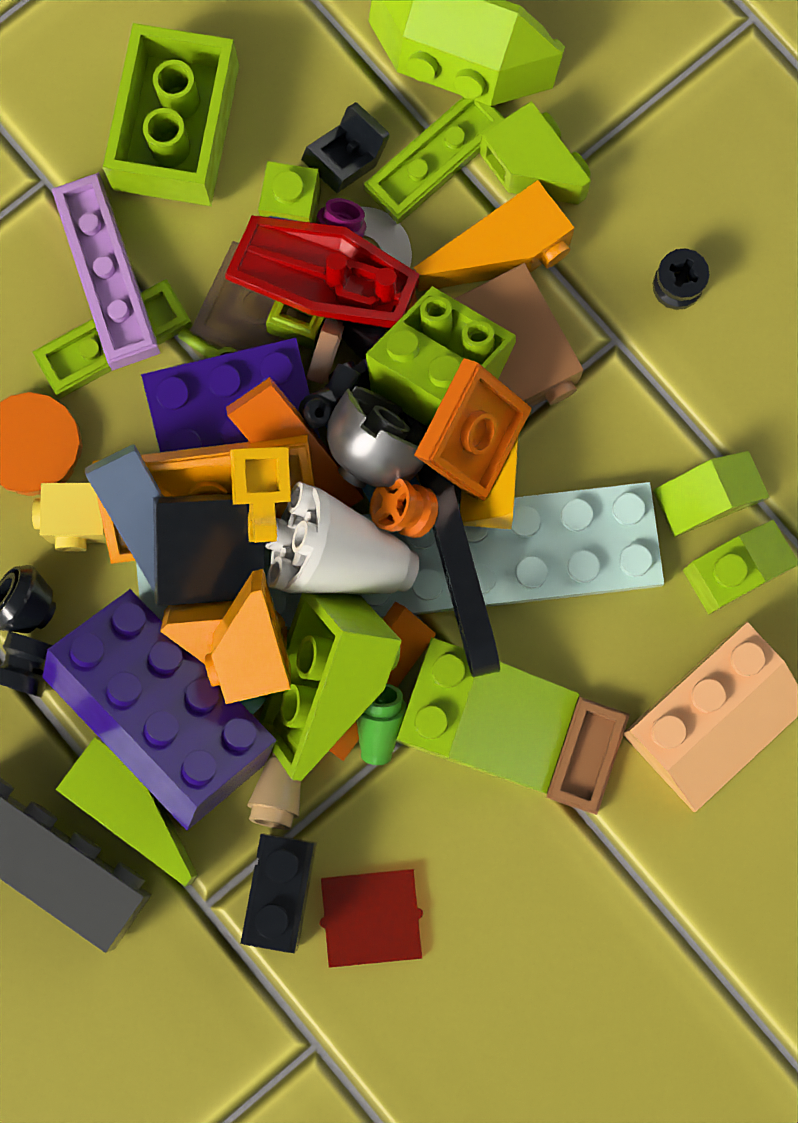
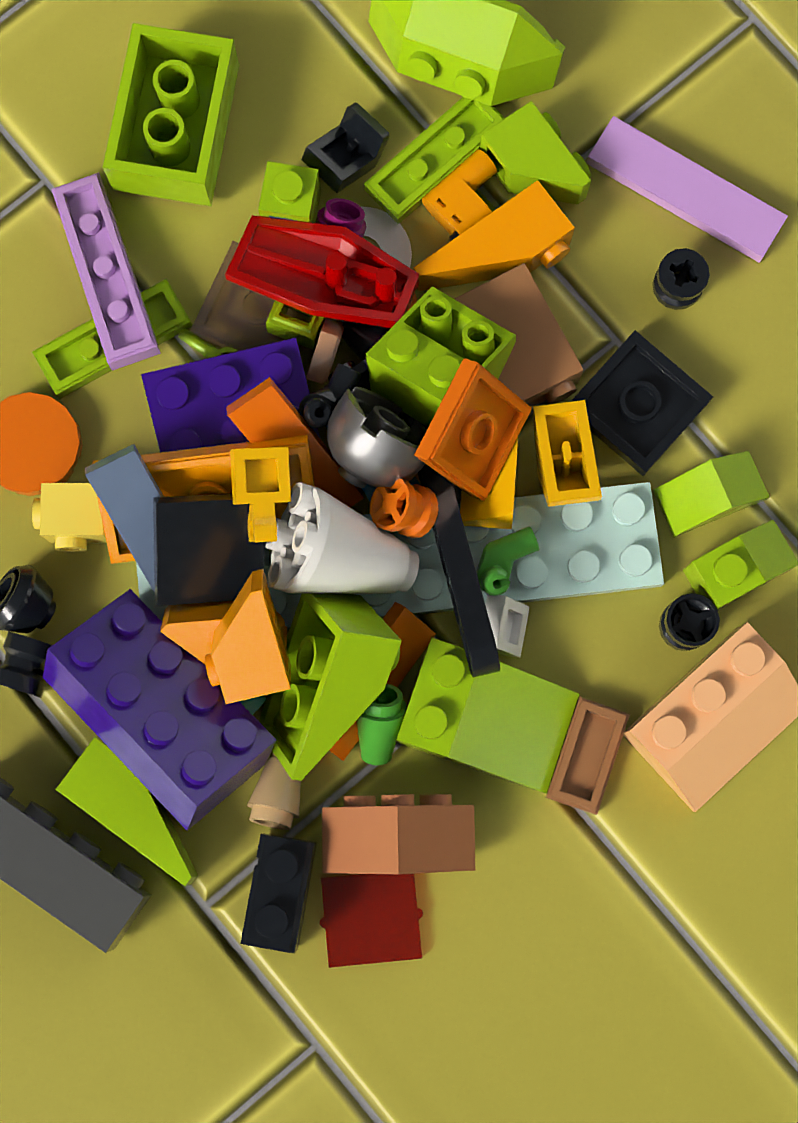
(398, 835): none -> nougat brick
(454, 198): none -> light orange piece
(499, 557): none -> bright green arm
(508, 623): none -> white tile
(565, 453): none -> yellow slope
(641, 402): none -> black plate
(686, 189): none -> lavender tile
(697, 616): none -> black wheel

